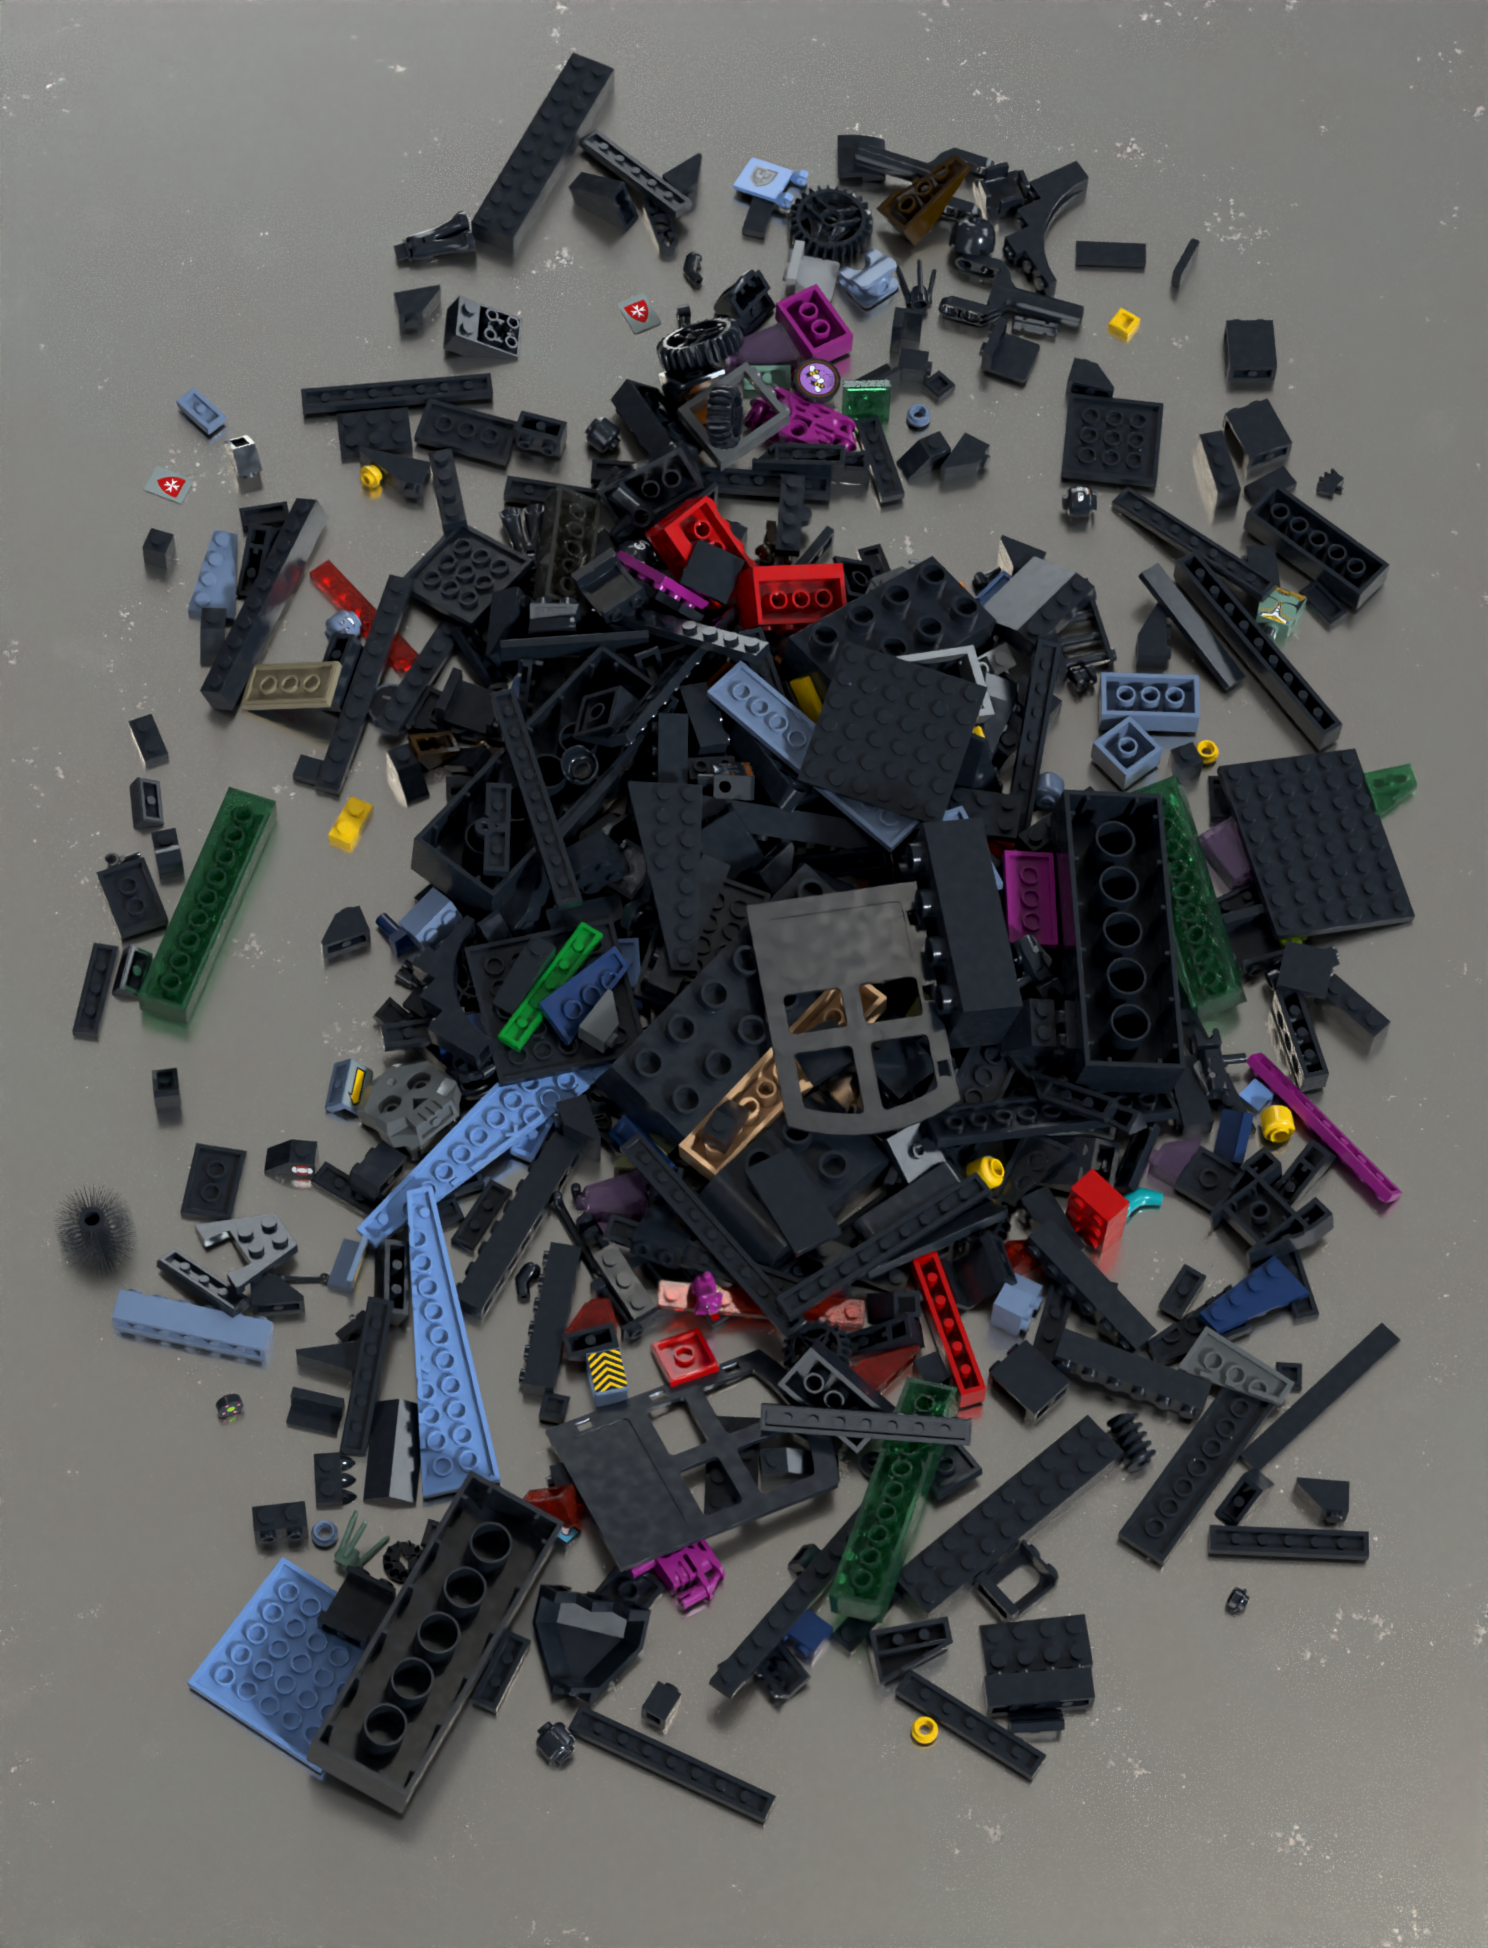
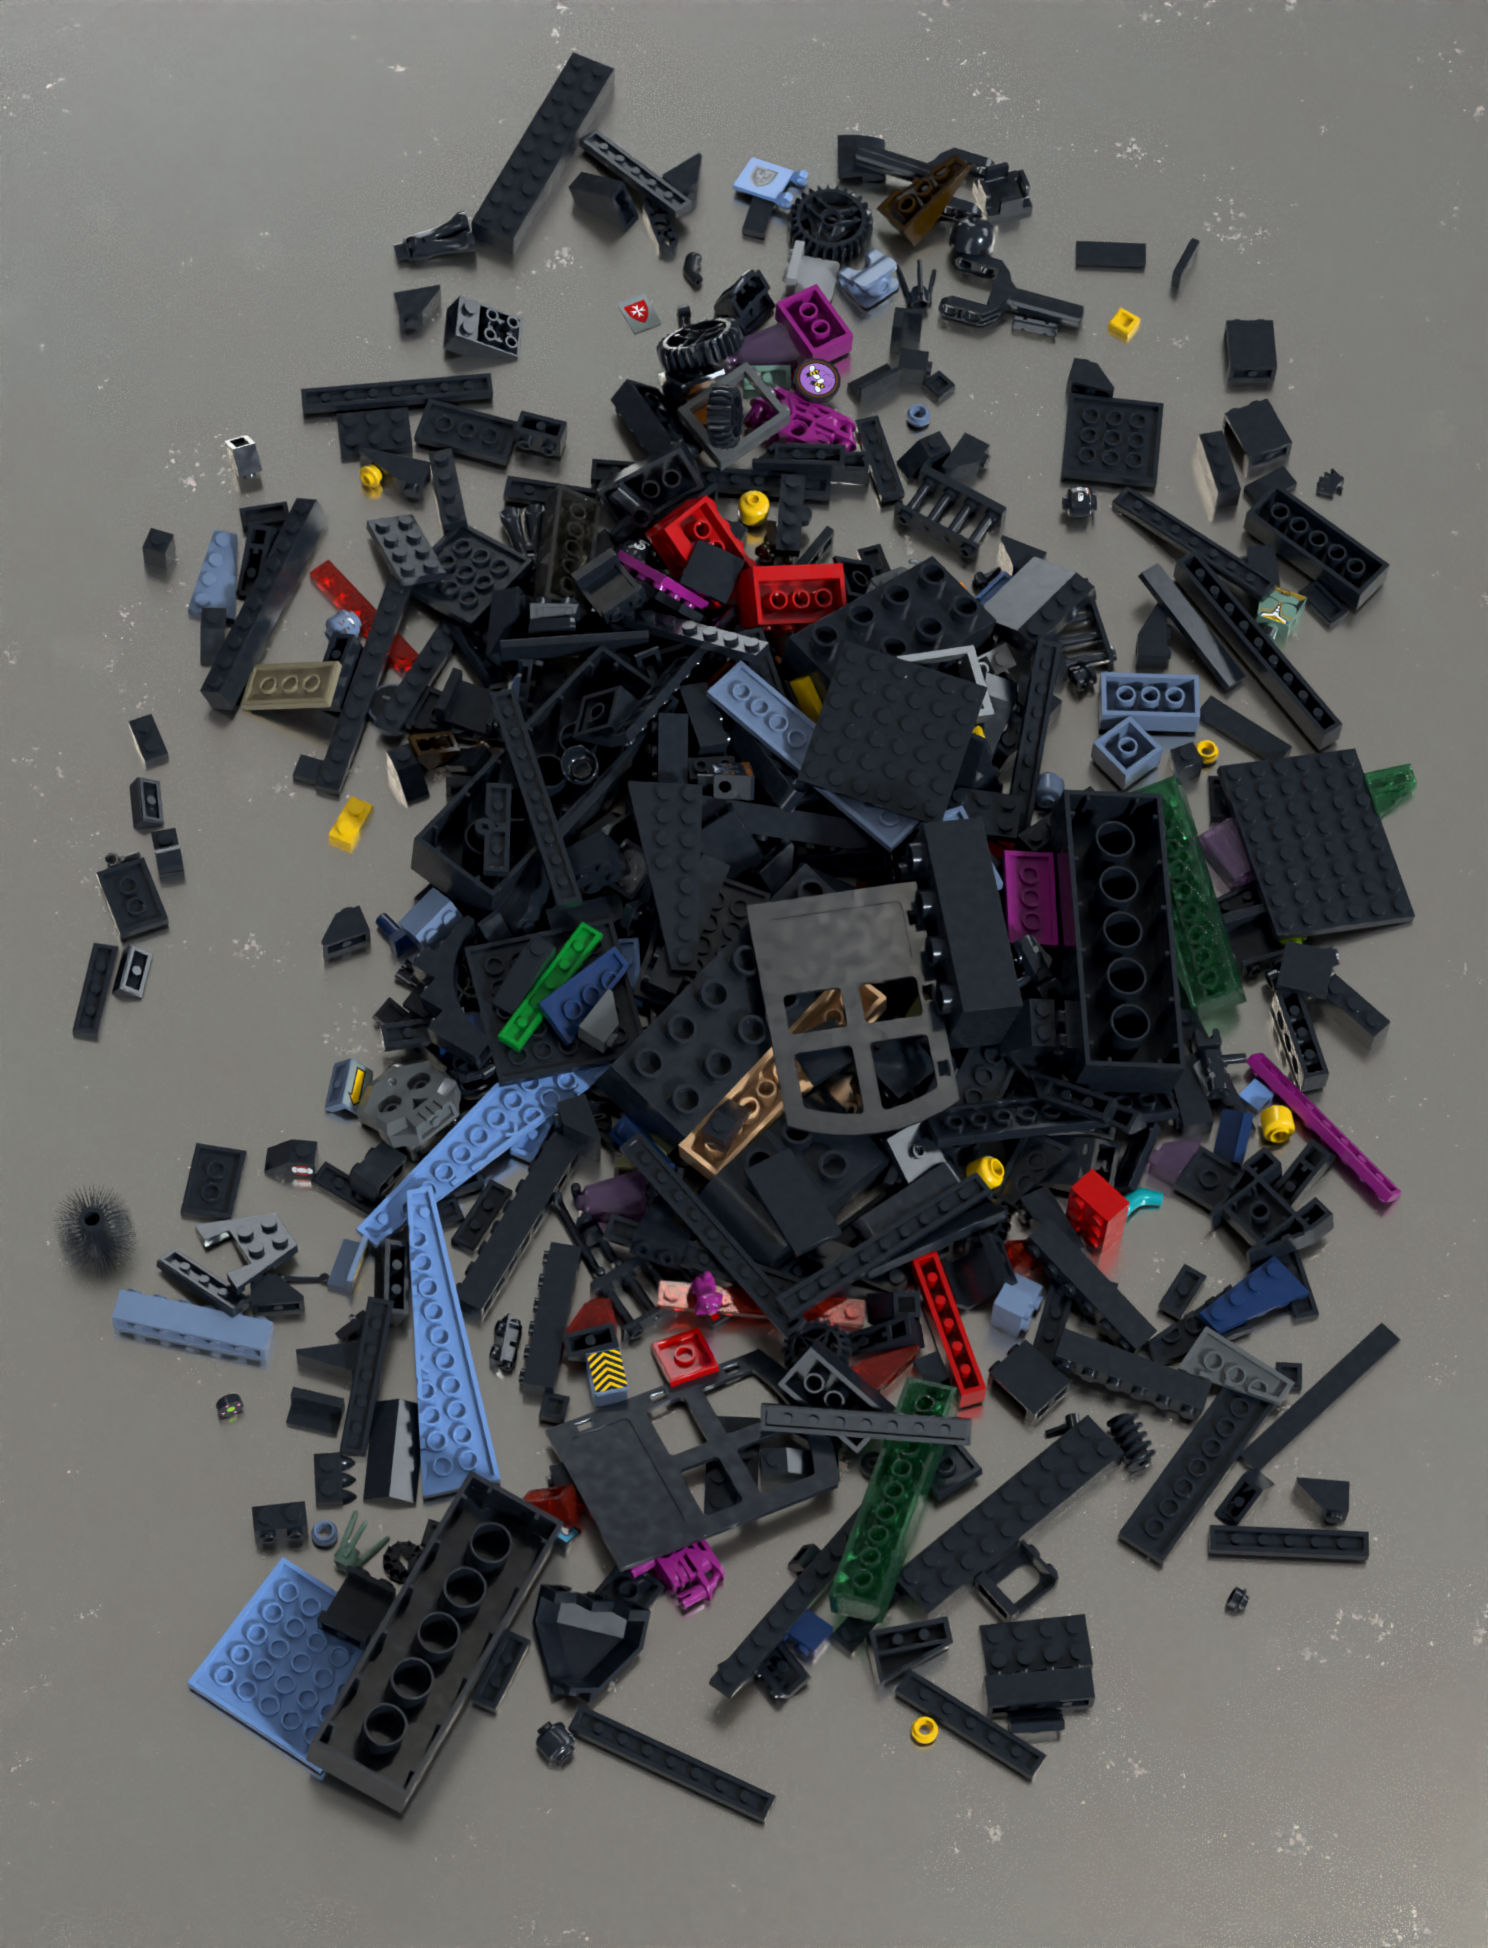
(166, 1088): black slope -> none
(168, 484): light grey sticker -> none
(201, 410): sand blue plate -> none
(207, 905): clear green brick -> none
(405, 550): none -> black plate
(506, 1333): none -> black hinge
(523, 1277): black arm -> none
(602, 434): black head -> none
(623, 1281): black plate -> none
(661, 1704): black brick -> none
(753, 508): none -> yellow head
(866, 399): clear green plate -> none
(956, 492): none -> black fence
(1007, 353): black bracket -> none
(1047, 197): black arch -> none
(1071, 1420): none -> black hand
(1243, 730): none -> black tile

